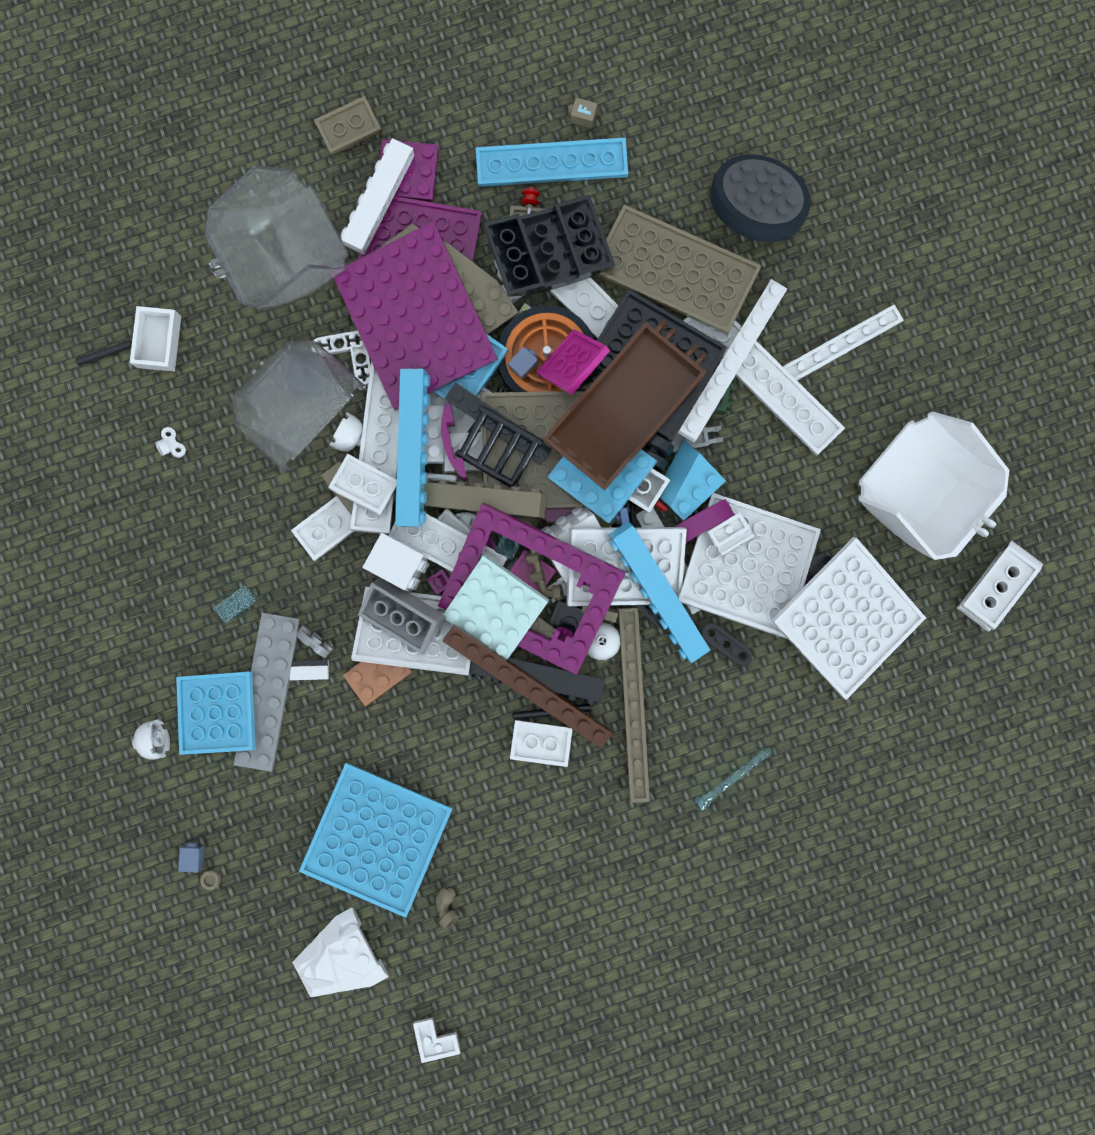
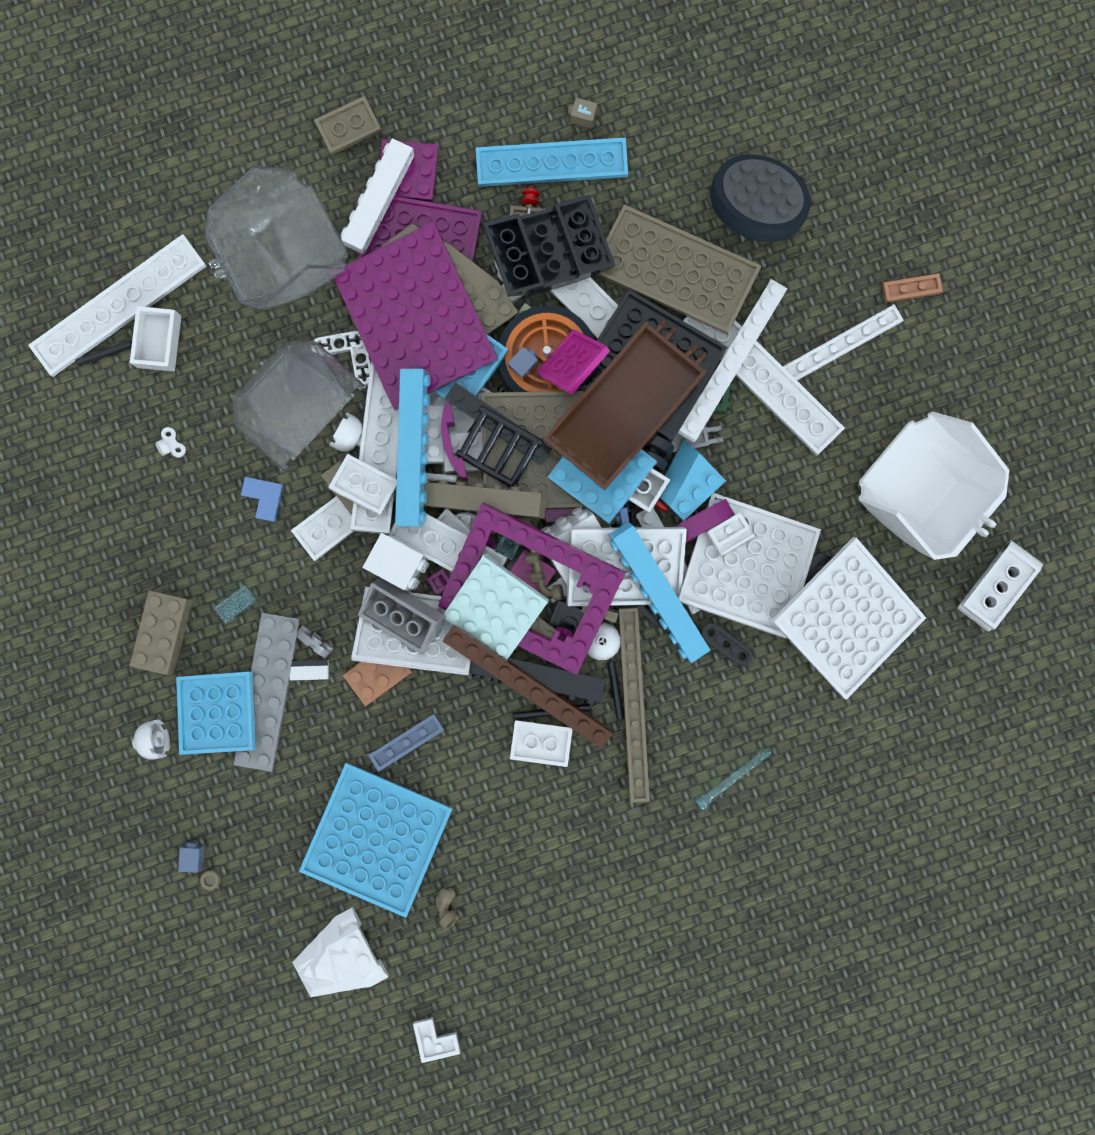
(117, 305): none -> white plate
(161, 633): none -> dark tan brick
(268, 495): none -> medium blue tile
(406, 742): none -> sand blue plate
(615, 690): none -> black bar
(912, 288): none -> nougat plate

